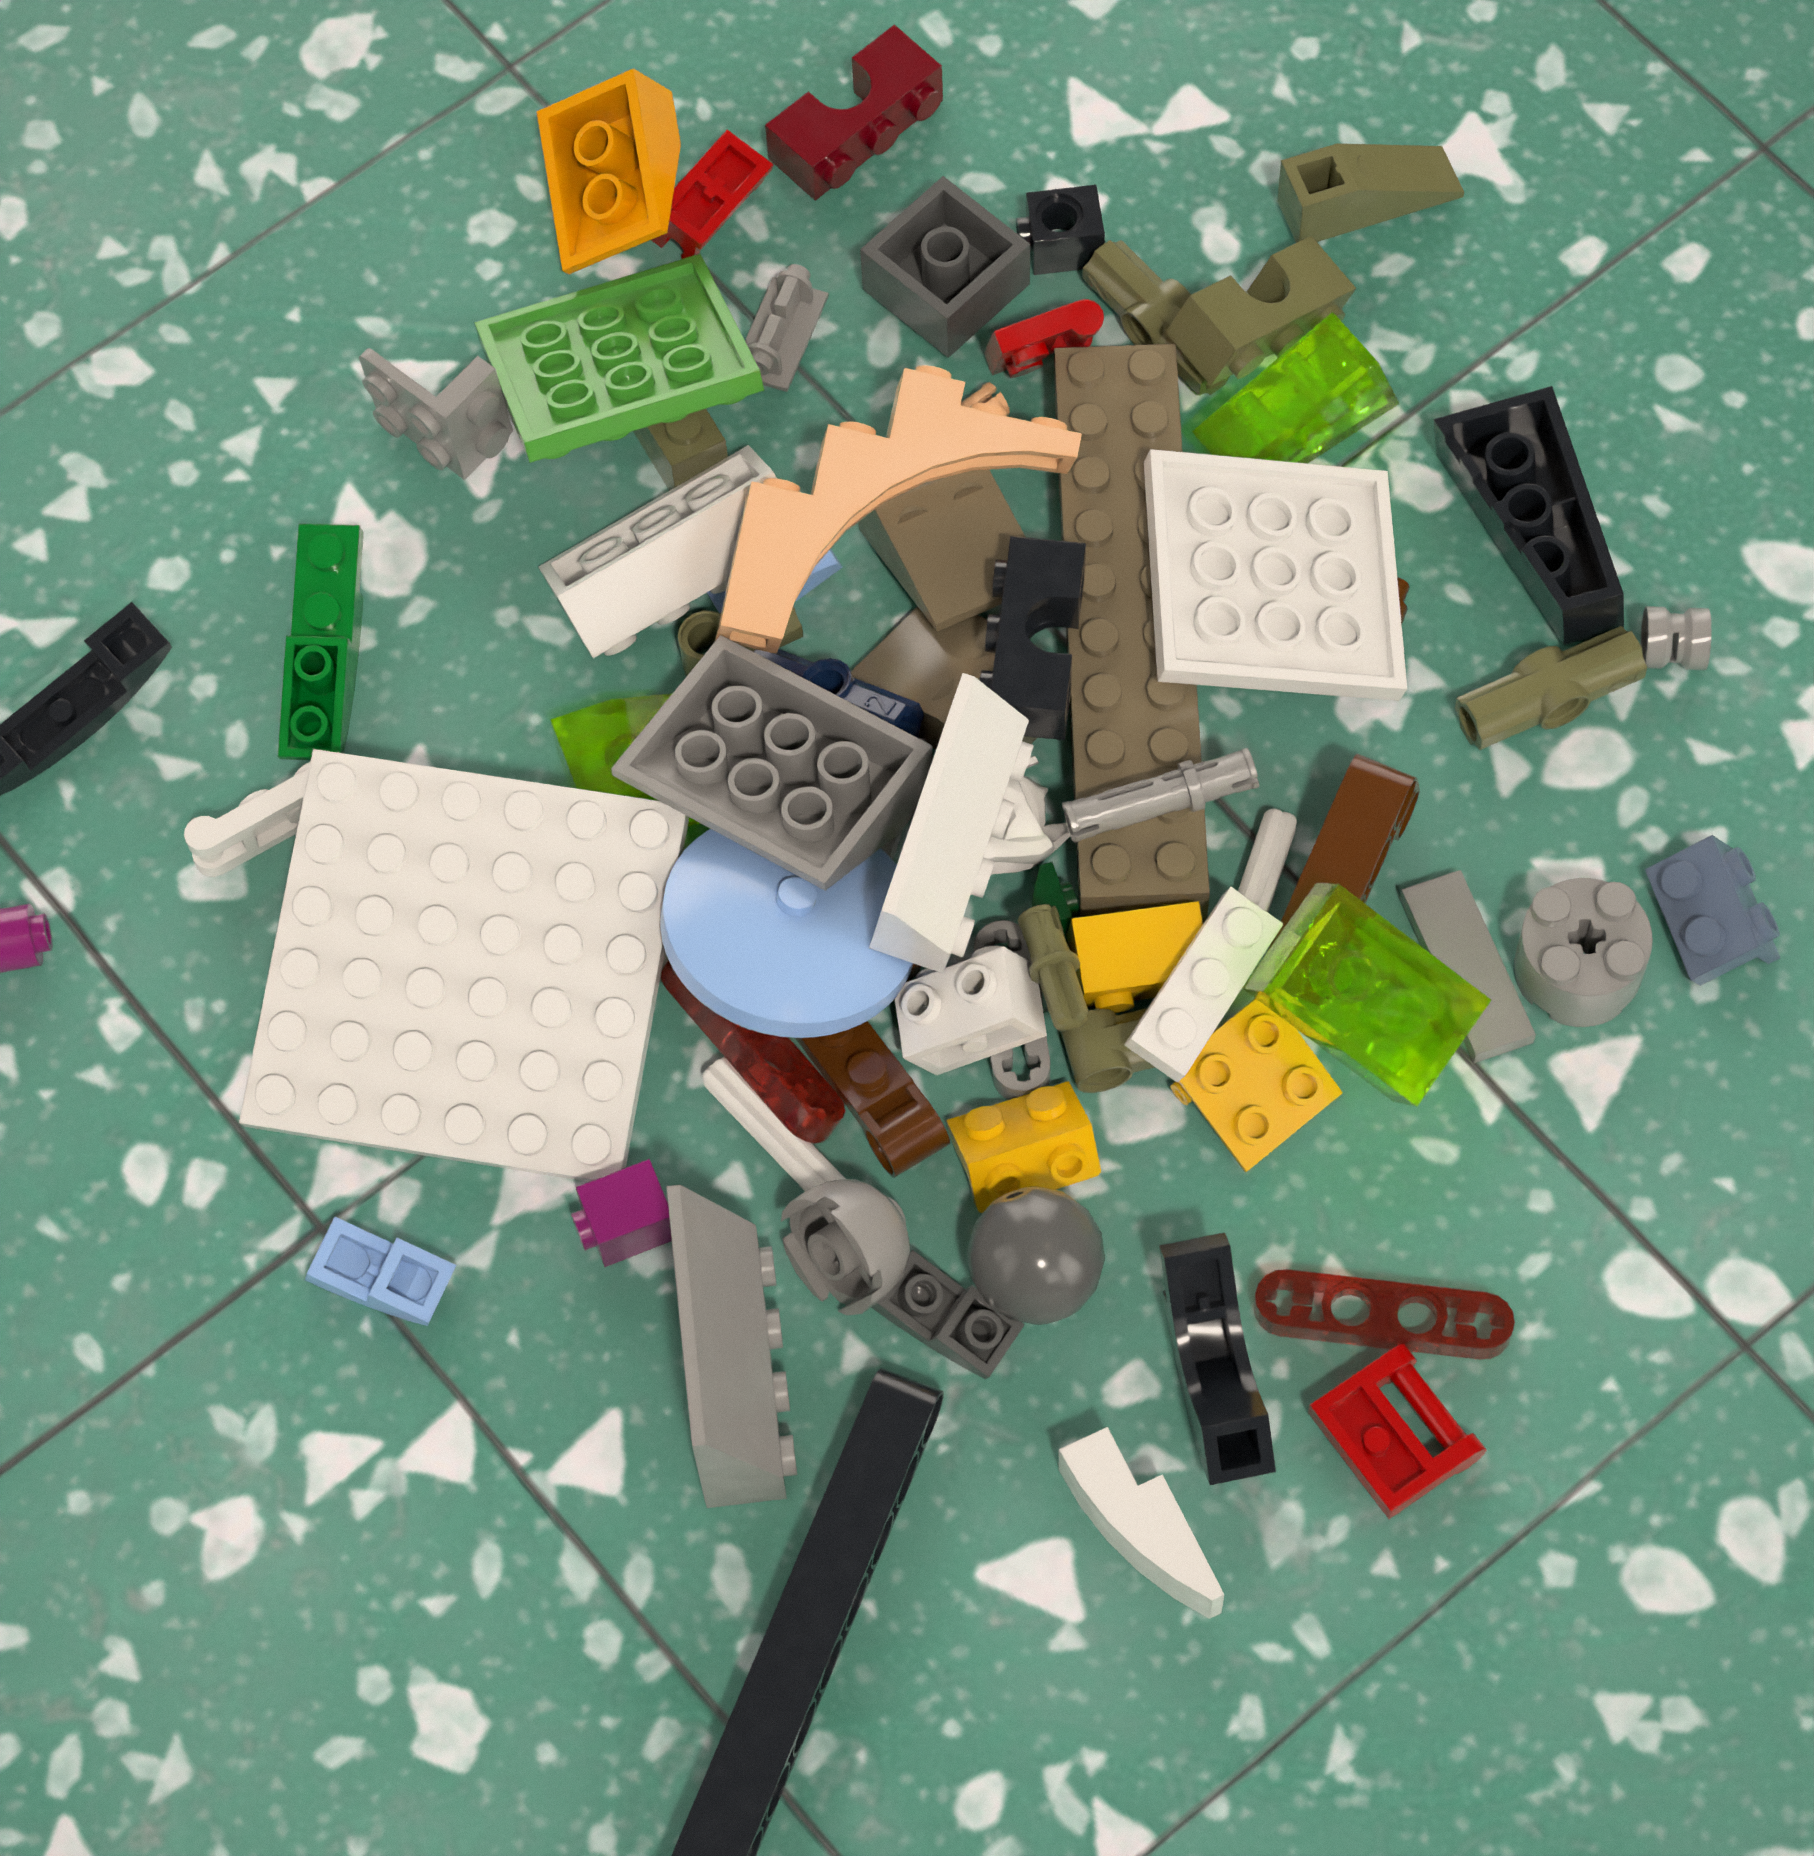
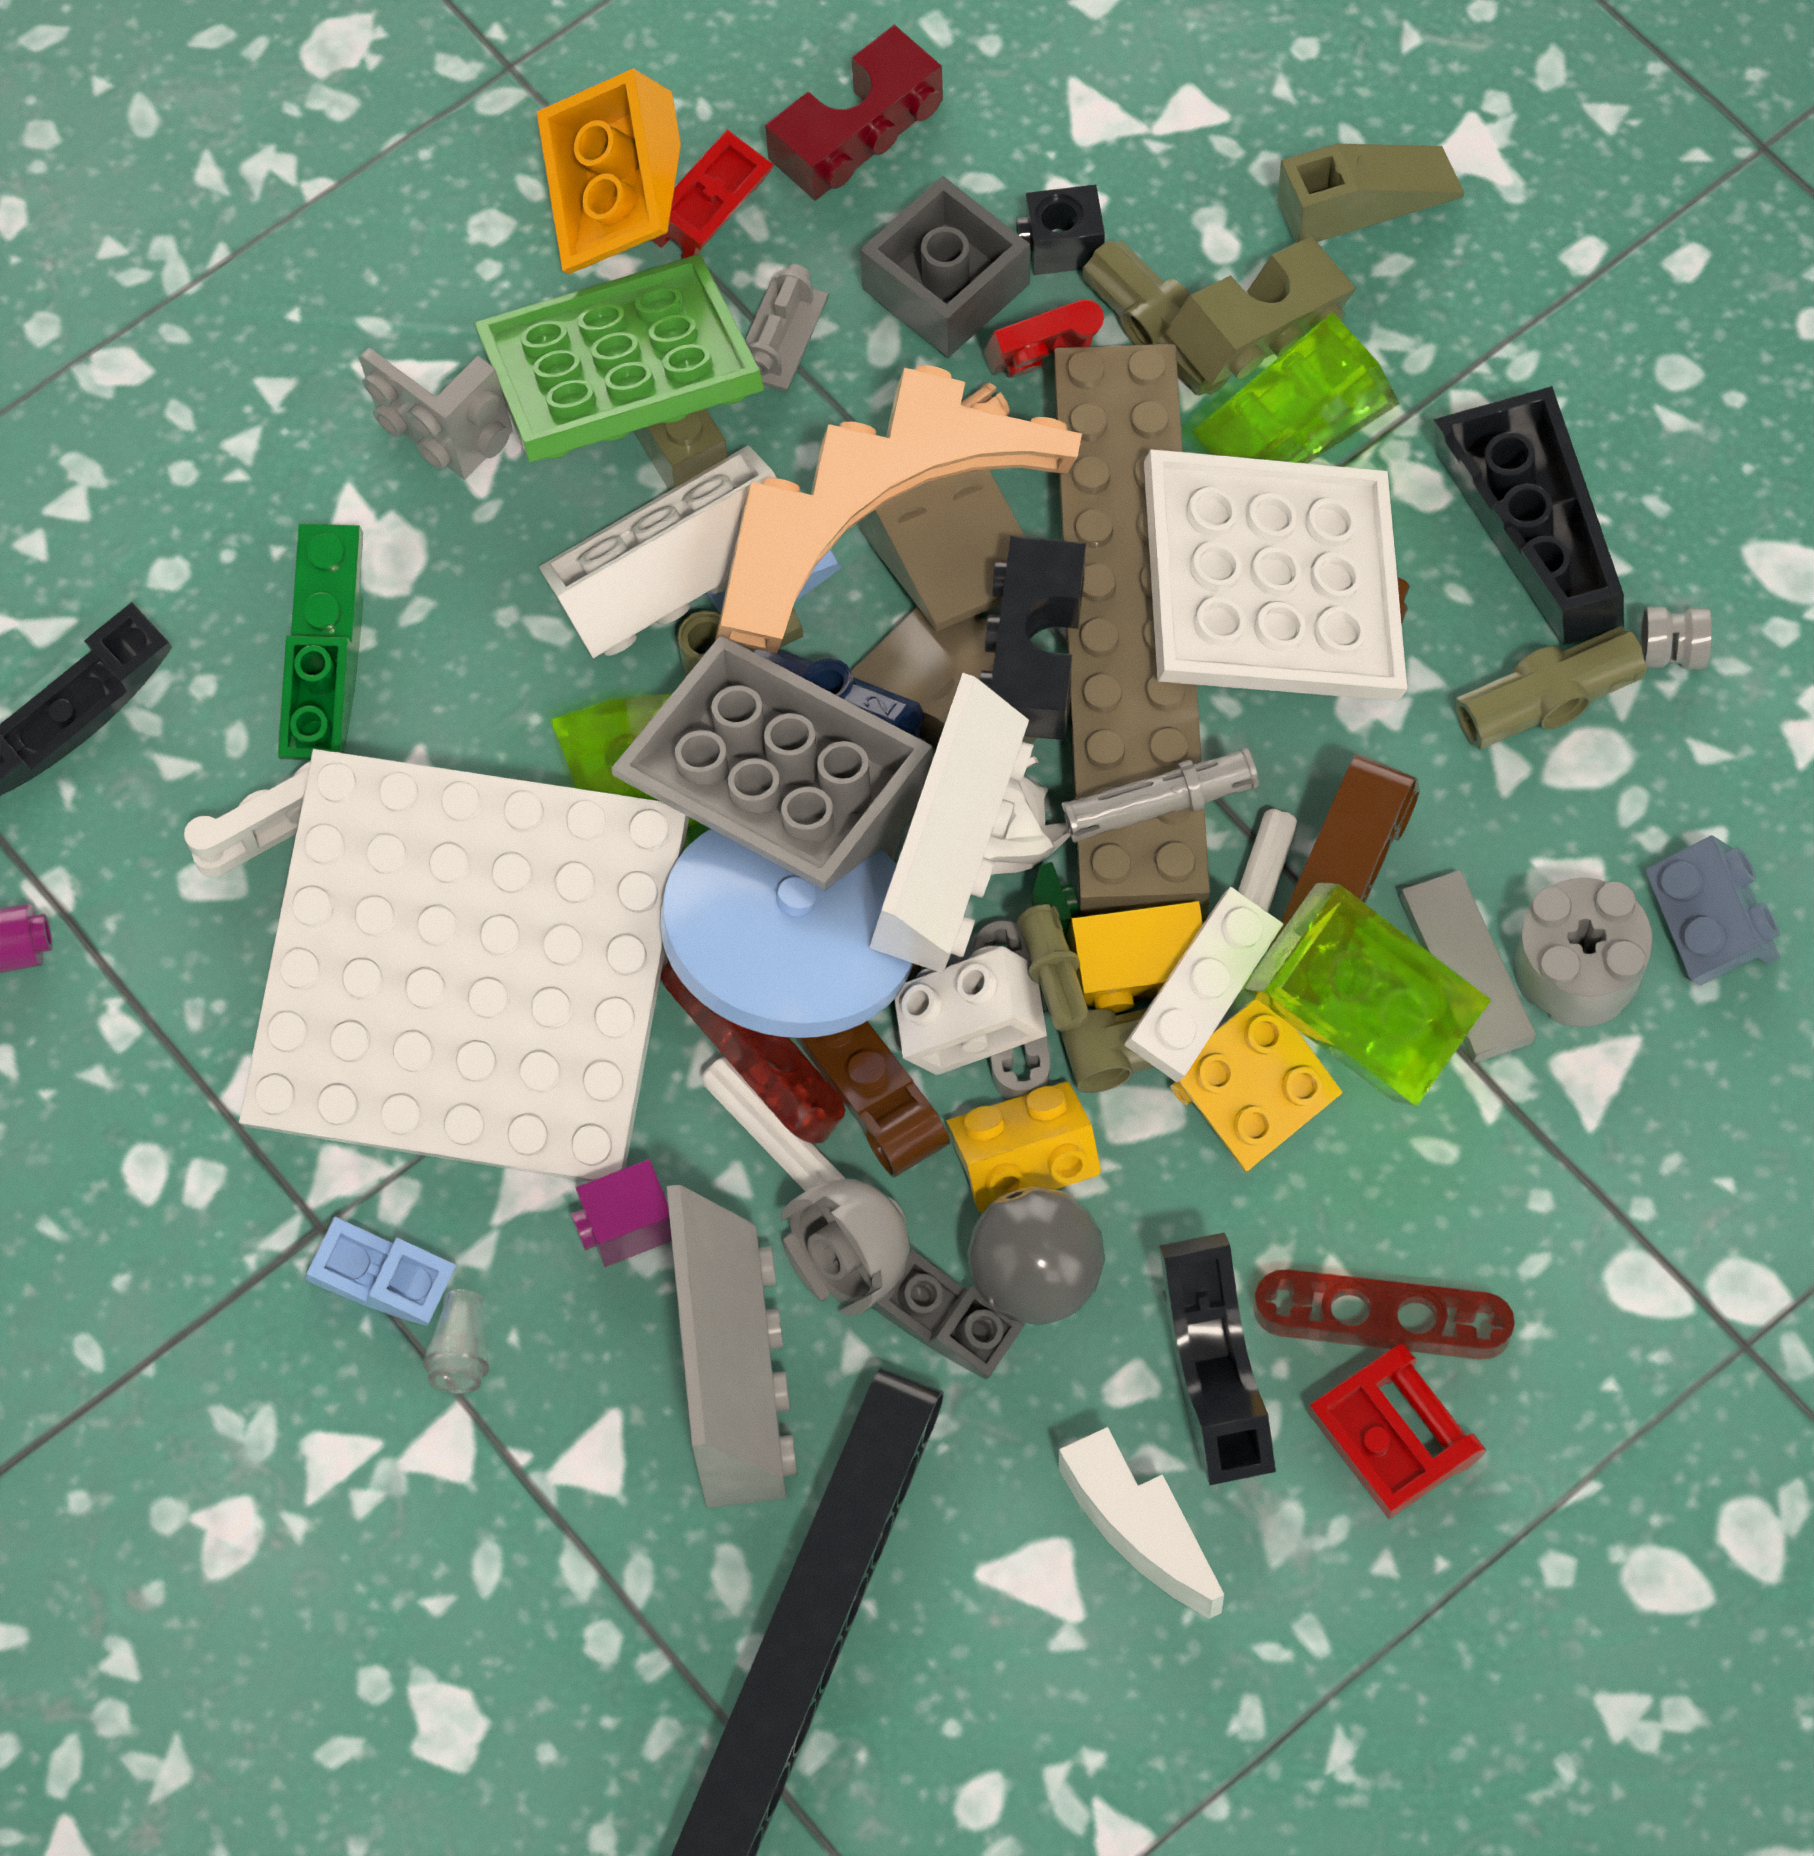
(458, 1346): none -> clear cone

